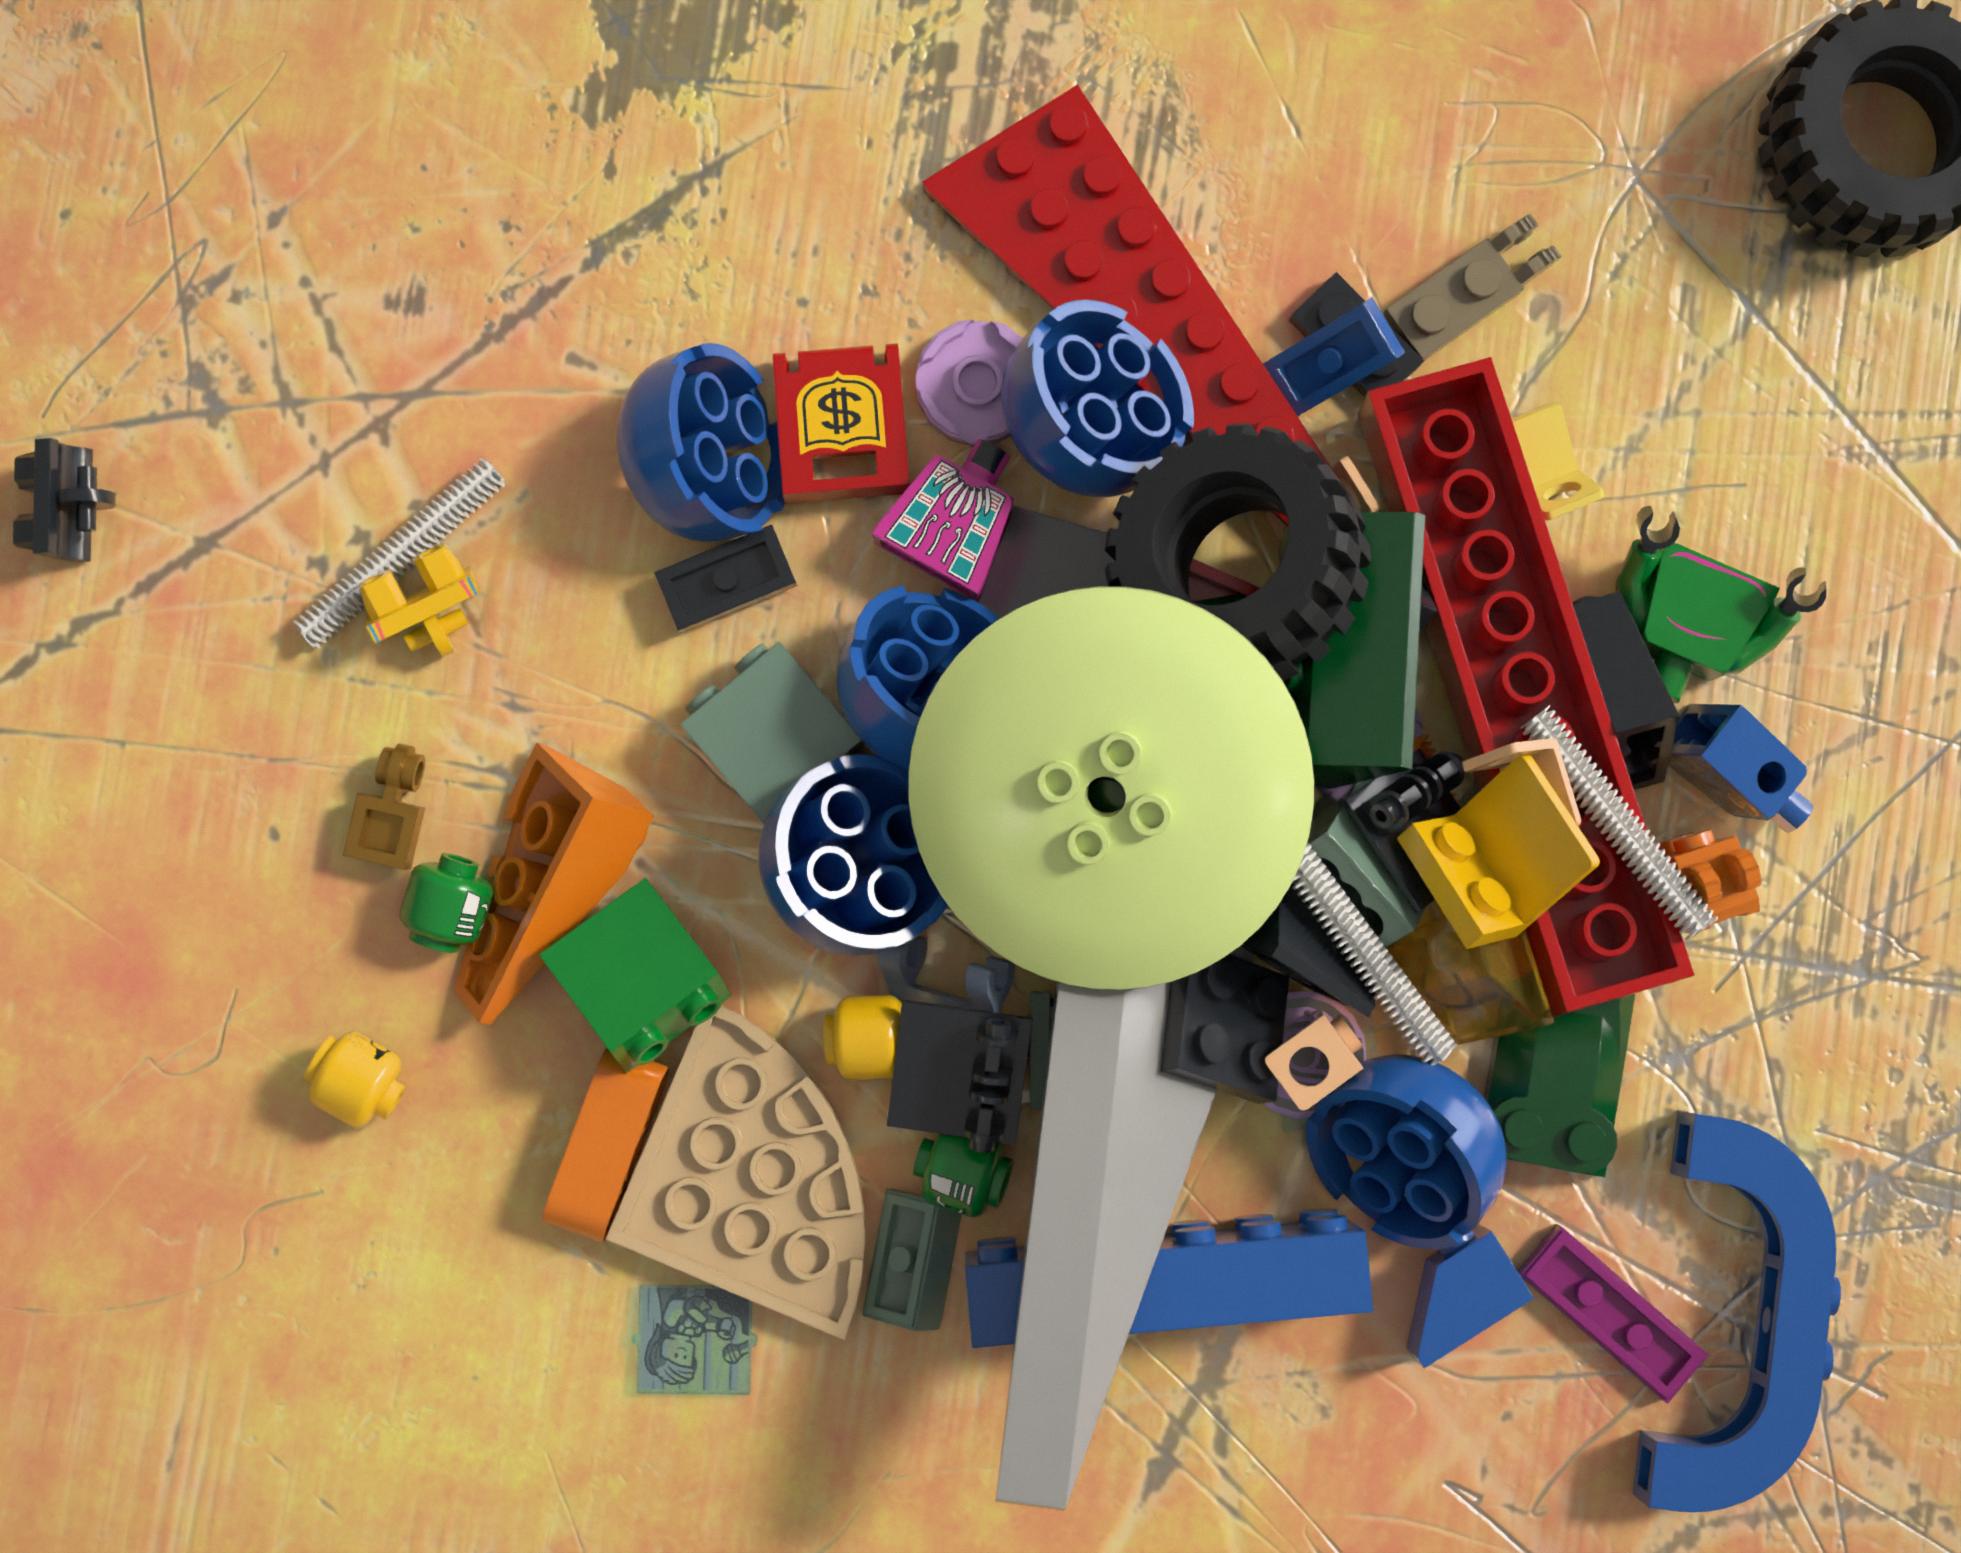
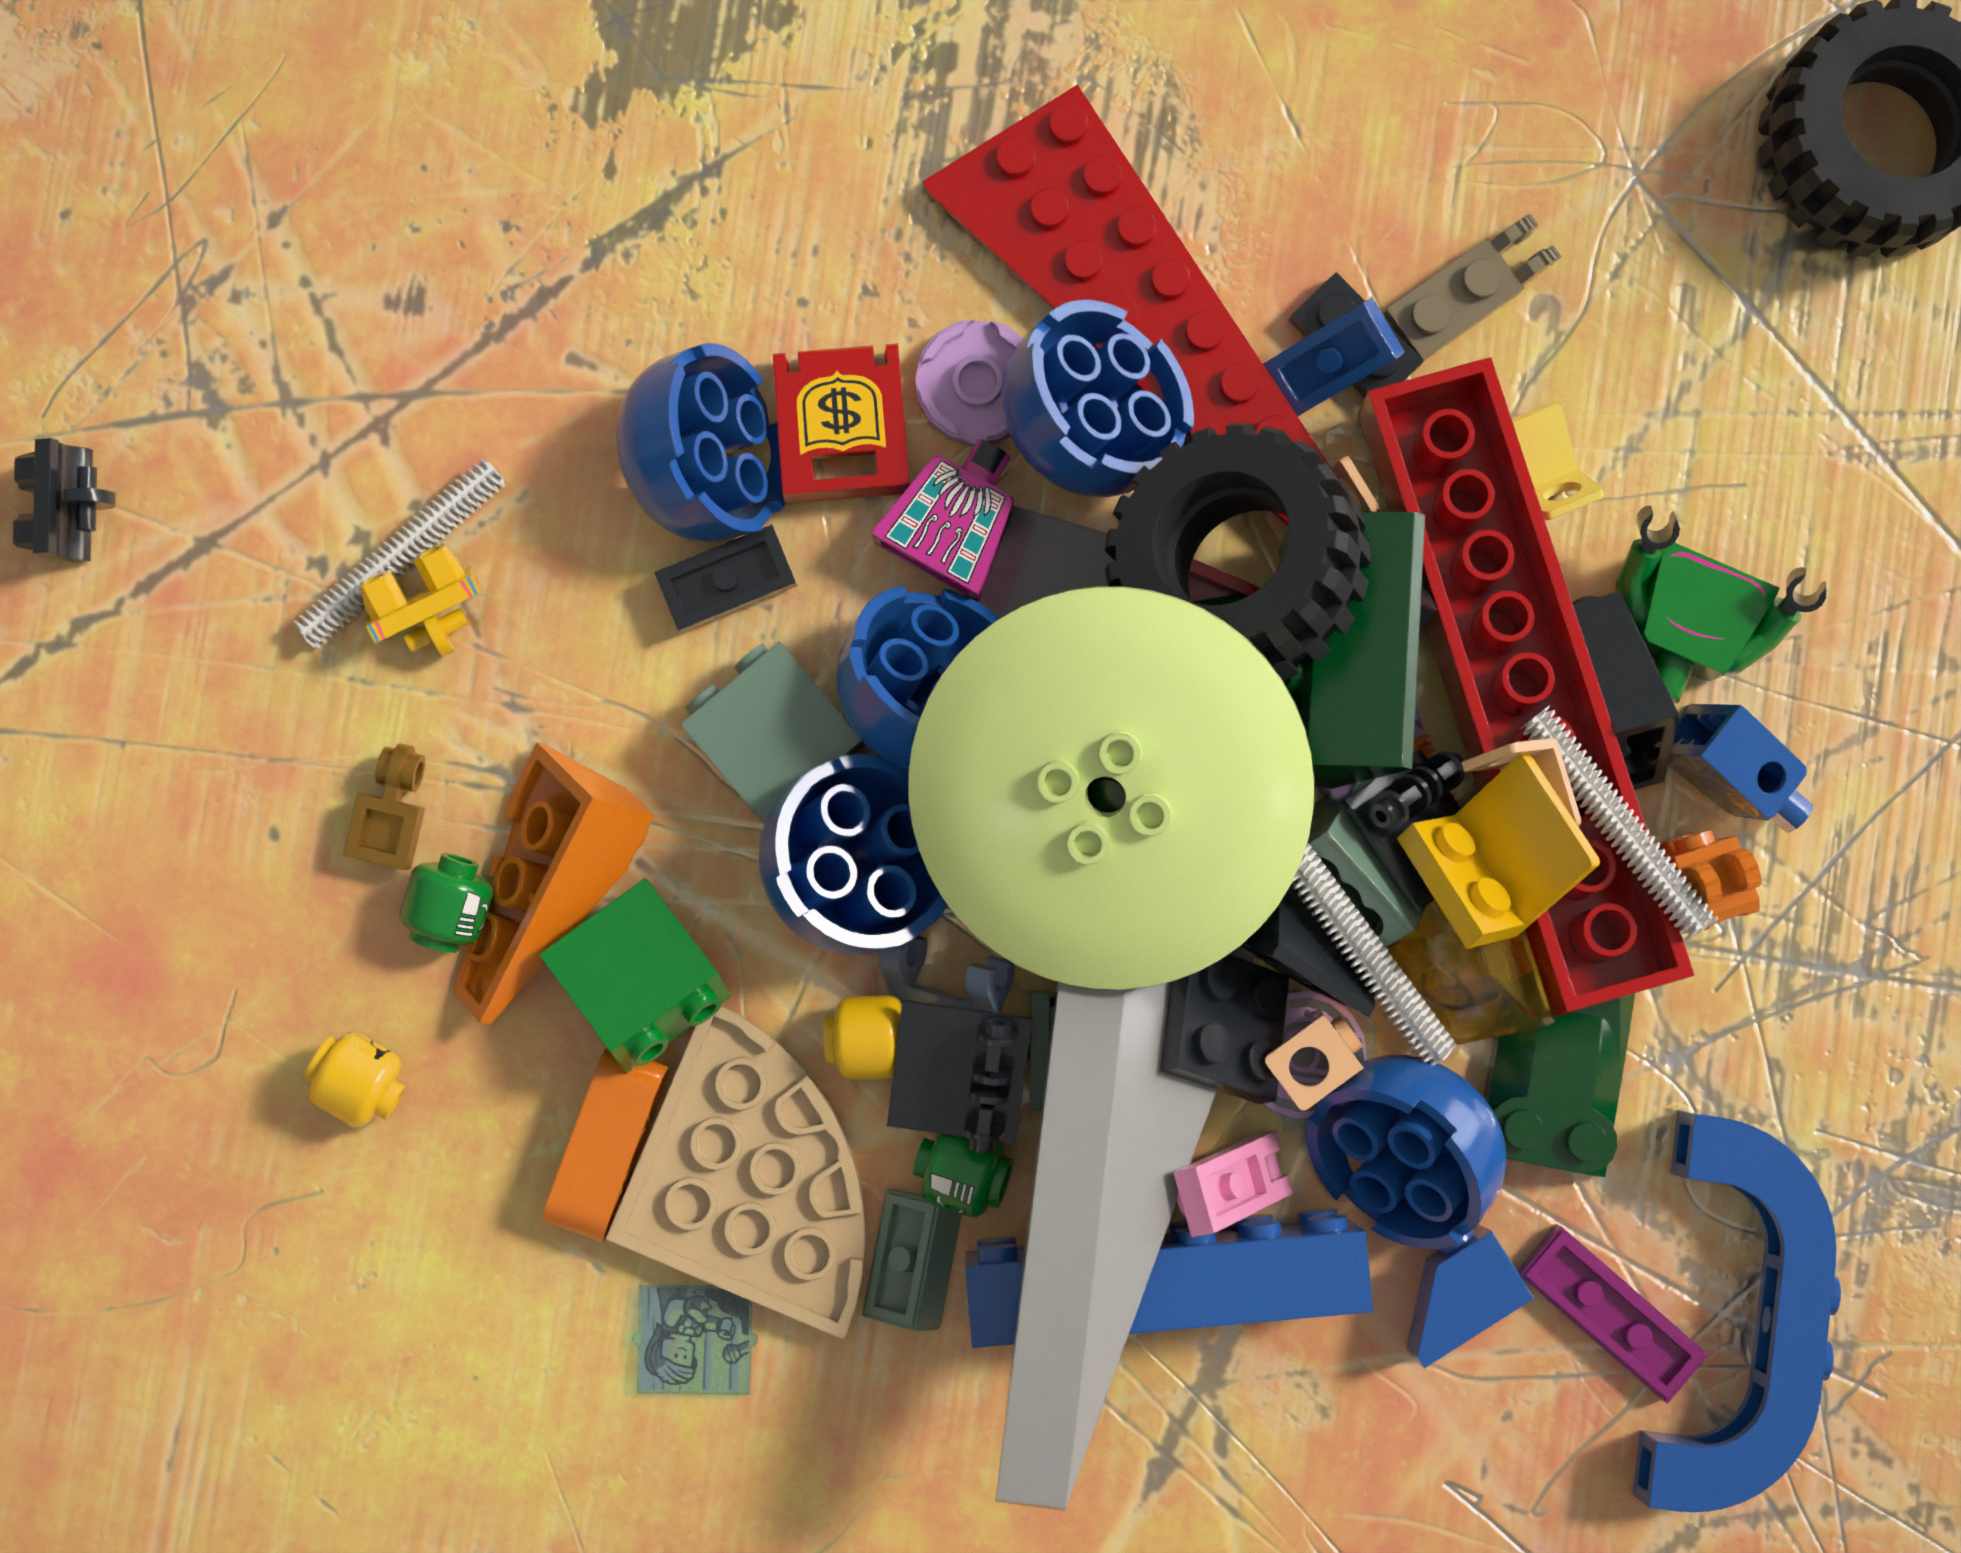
(1231, 1184): none -> bright pink plate

